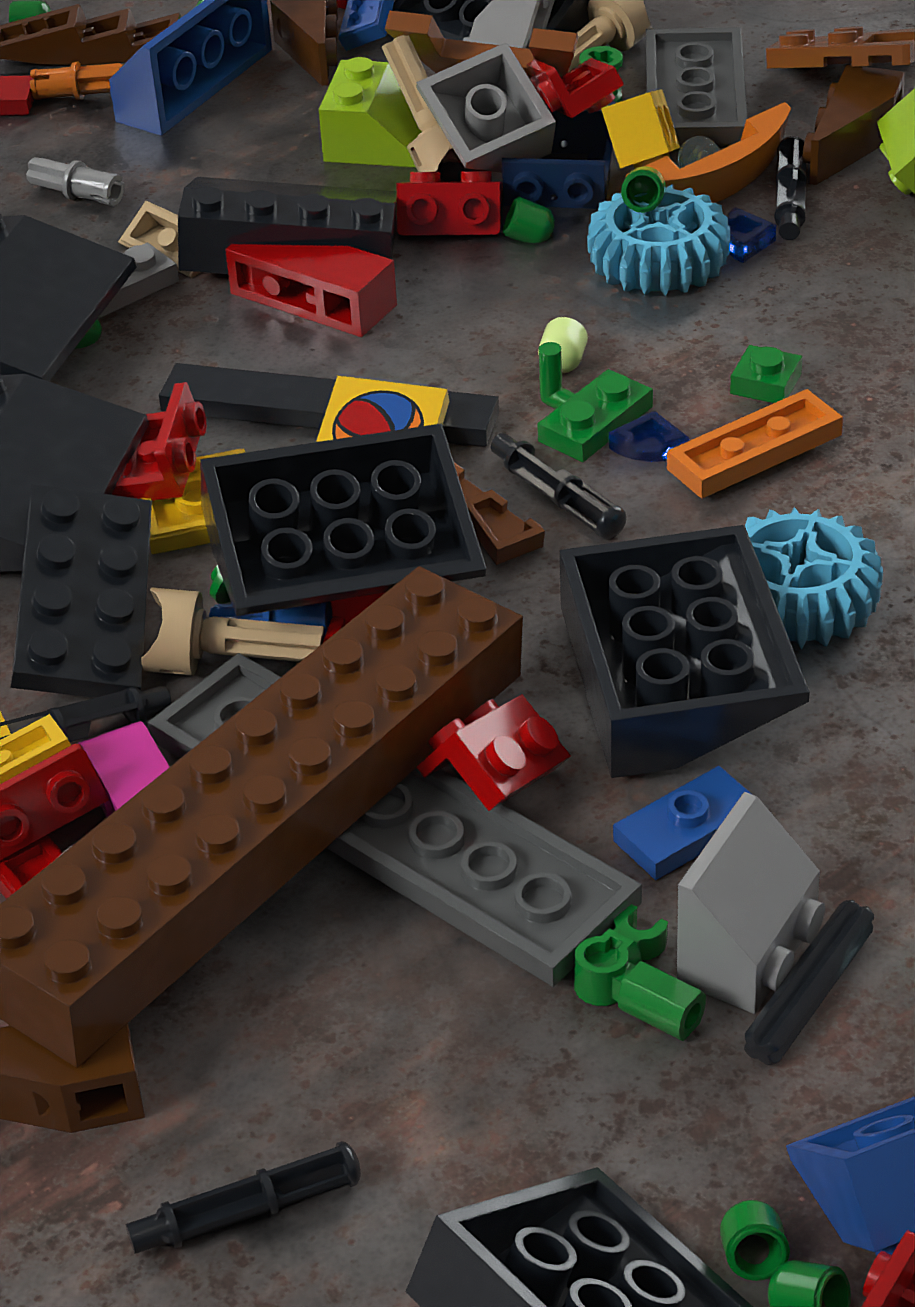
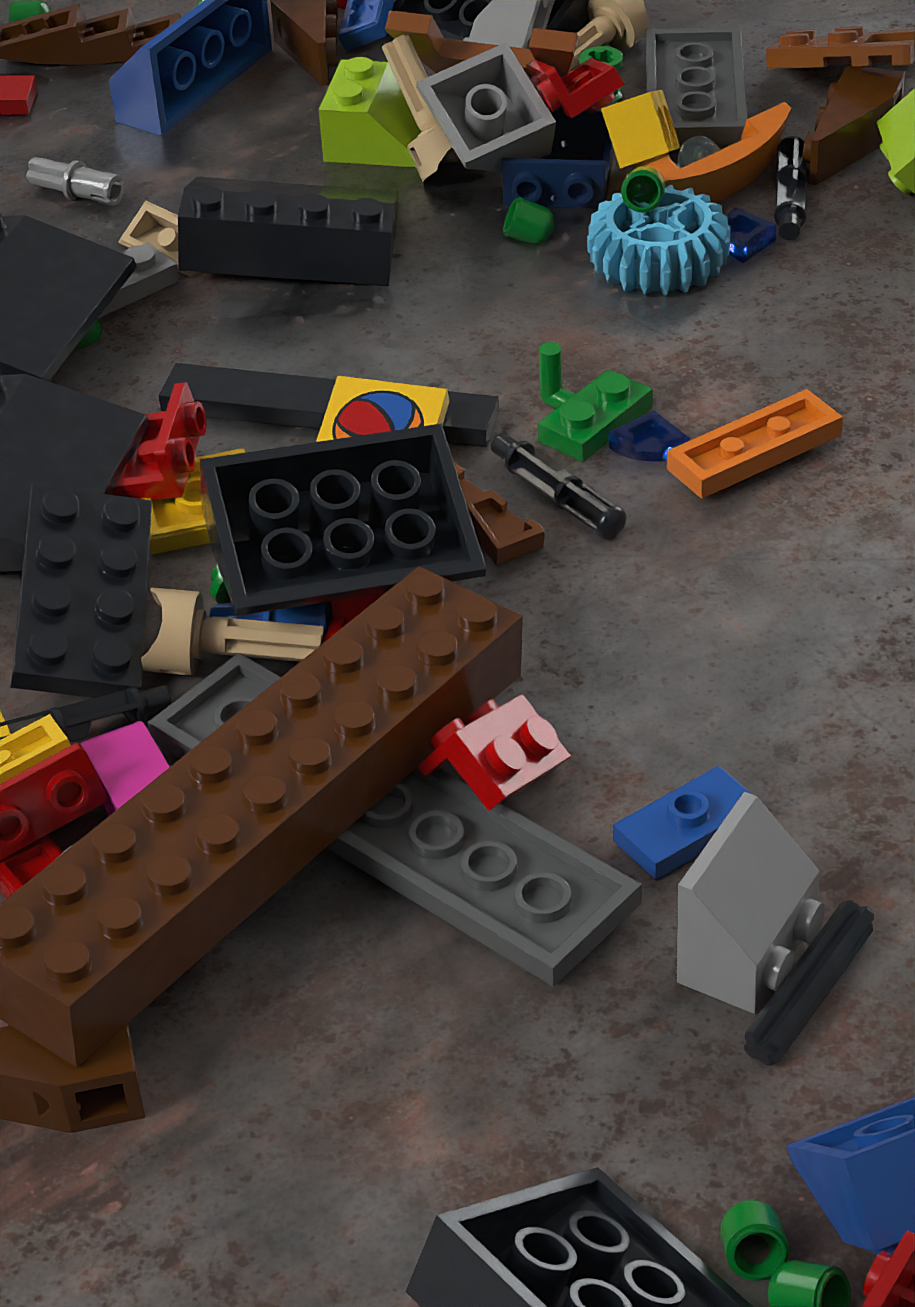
(72, 80): orange axle -> none
(246, 1198): black piece -> none
(316, 282): red slope -> none
(449, 207): red bracket -> none
(571, 338): yellowish green piece -> none
(612, 971): green bar -> none
(676, 645): black slope -> none
(766, 374): green plate -> none
(817, 573): medium azure gear -> none

